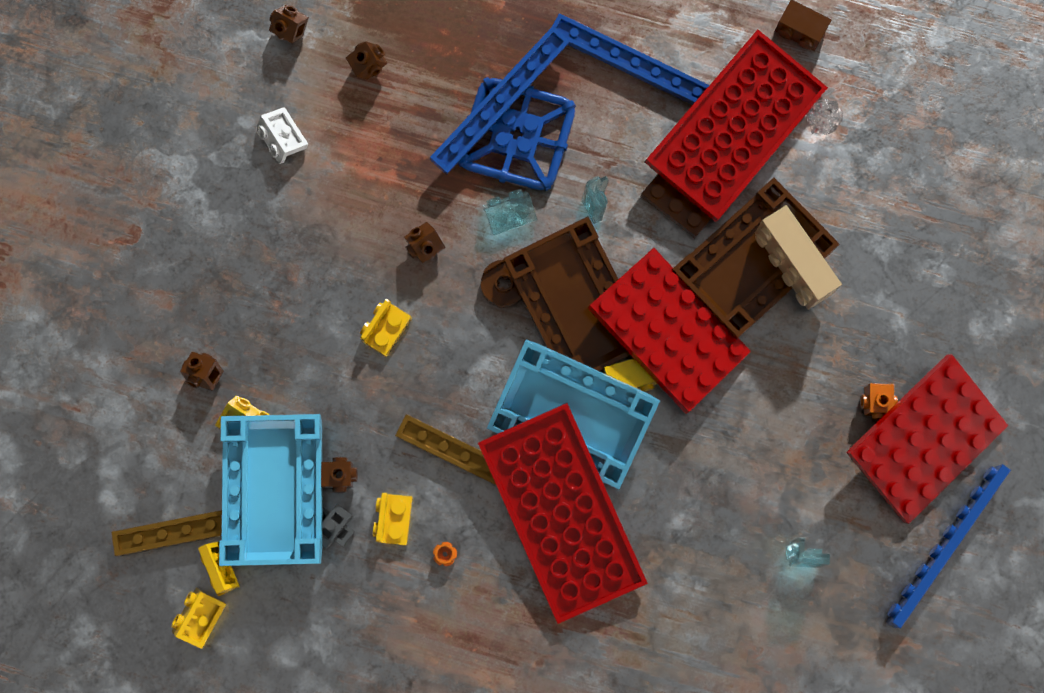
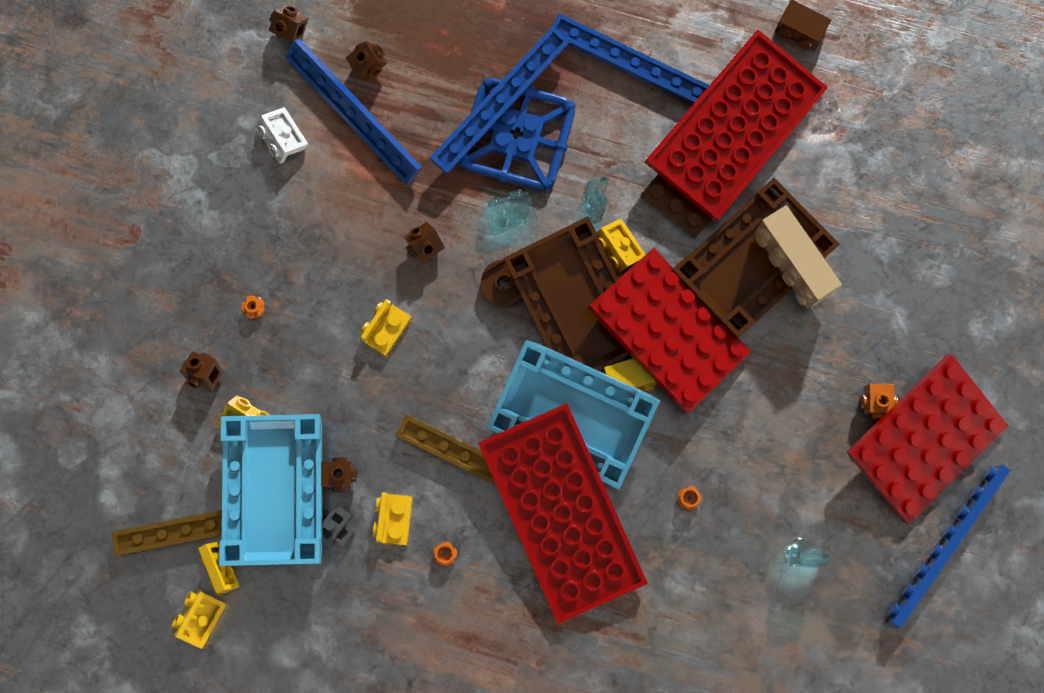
(257, 311): none -> orange plate
(353, 112): none -> blue plate
(620, 246): none -> yellow bracket
(695, 498): none -> orange plate

